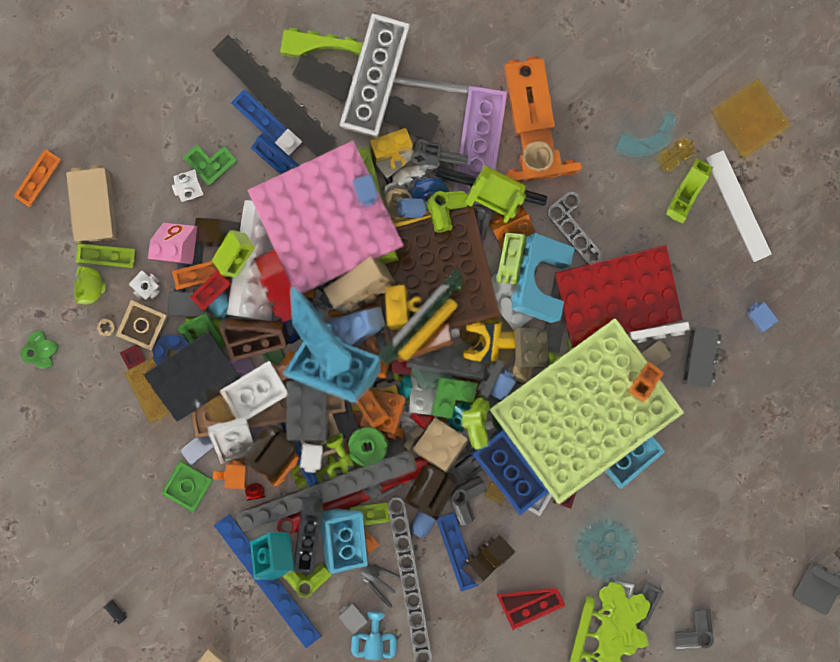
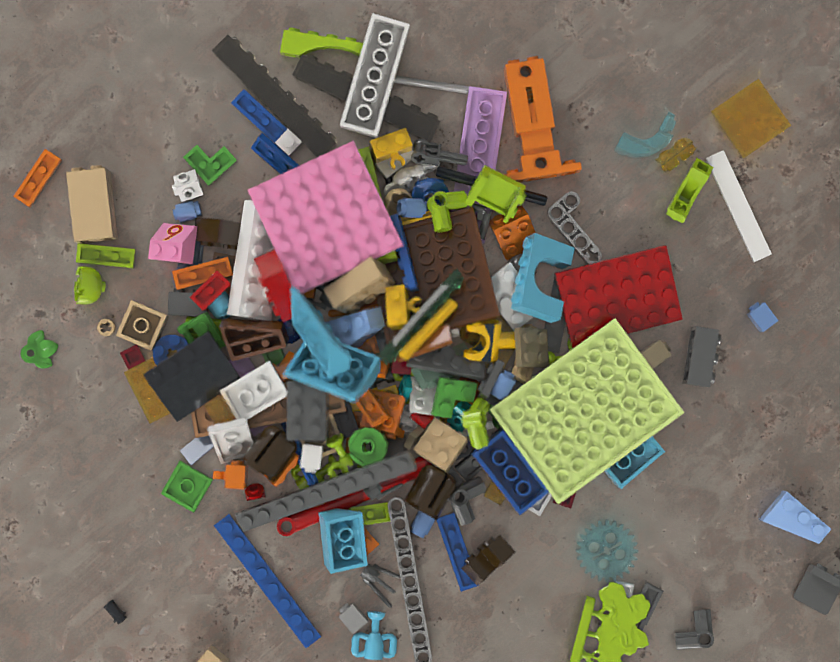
(140, 281): white brick -> none
(187, 211): none -> medium blue brick
(233, 253): lime brick -> none
(271, 556): teal brick -> none
(308, 535): black brick -> none
(315, 579): lime piece -> none
(365, 190): medium blue brick -> none
(405, 261): none -> blue plate
(511, 258): lime hinge -> none
(529, 606): red wedge -> none
(538, 156): tan hair -> none
(645, 382): orange brick -> none
(659, 332): white plate -> none
(795, 518): none -> light blue wedge

